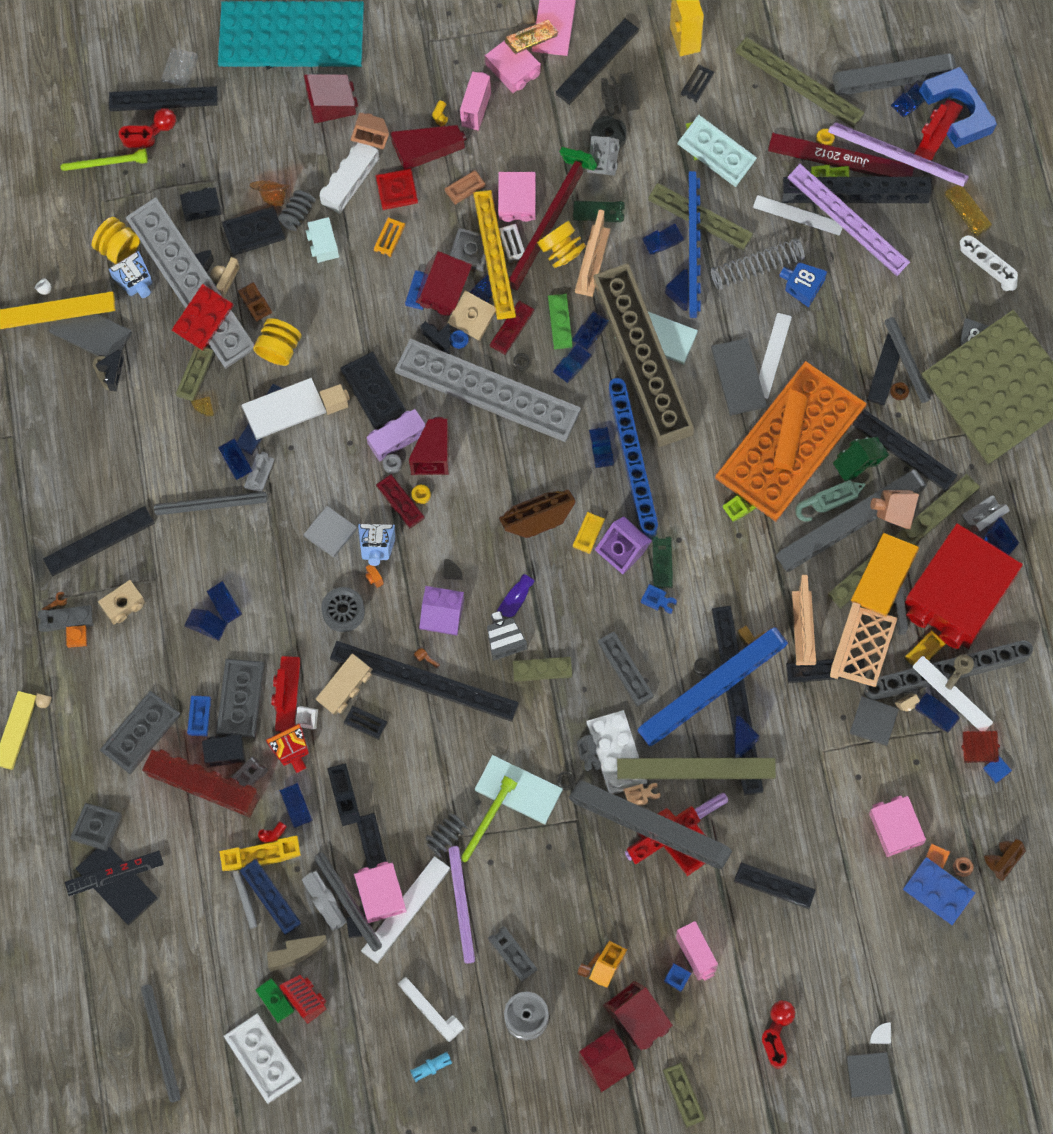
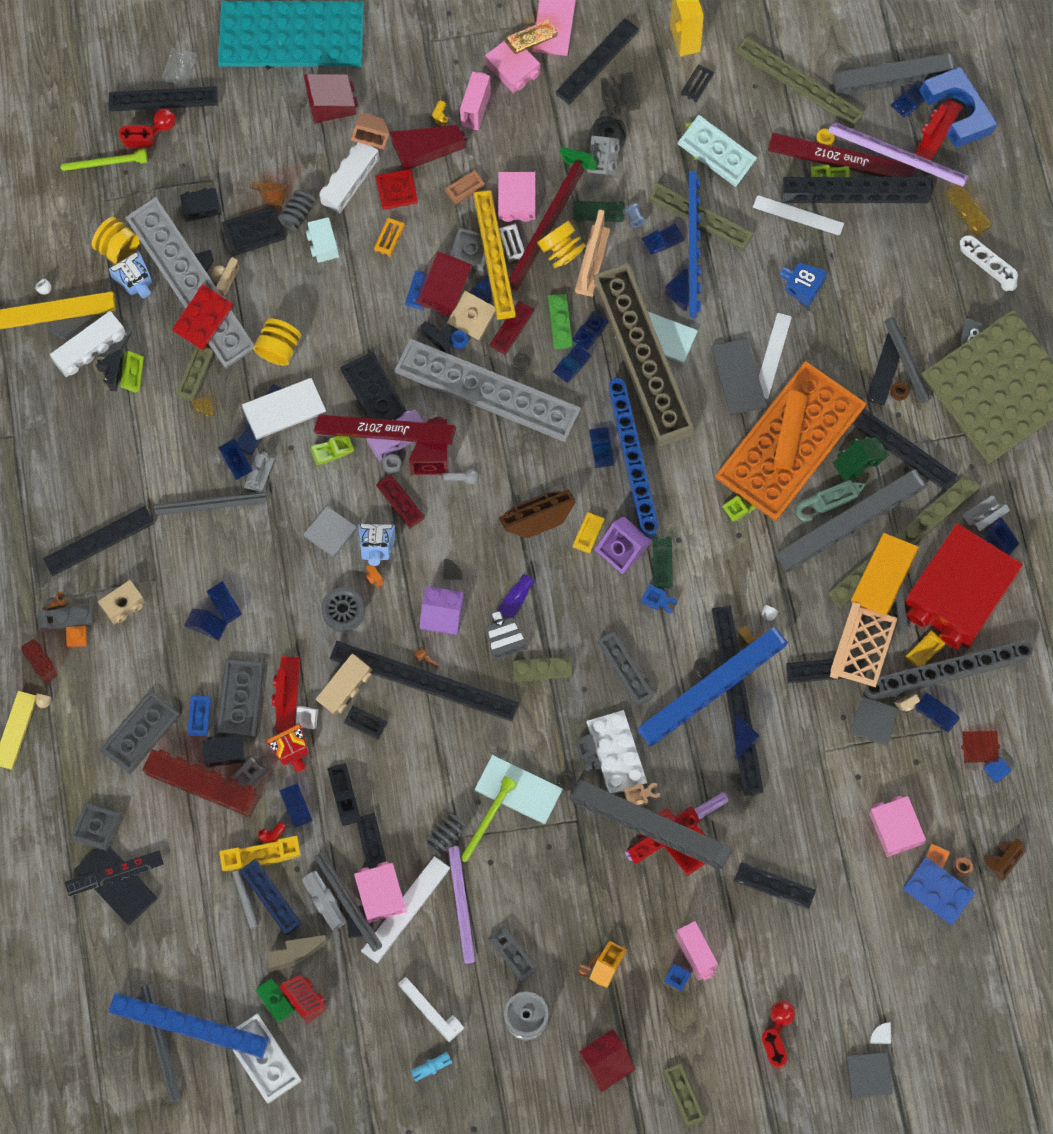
(39, 661): none -> clear red brick
(88, 344): none -> white brick
(131, 371): none -> lime plate
(188, 1025): none -> blue plate
(254, 302): reddish brown slope -> none
(332, 450): none -> lime slope
(334, 399): tan brick -> none
(385, 429): none -> dark red tile
(421, 494): yellow tile -> none
(469, 476): none -> light grey bar
(635, 215): none -> sand blue bush
(638, 1015): dark red slope -> none
(696, 768): olive tile -> none
(769, 613): none -> white hinge
(796, 242): light grey piece -> none
(803, 624): light nougat fence -> none
(848, 219): lavender tile -> none
(896, 506): nougat torso -> none
(954, 696): white sticker -> none
(963, 665): dark tan plate -> none

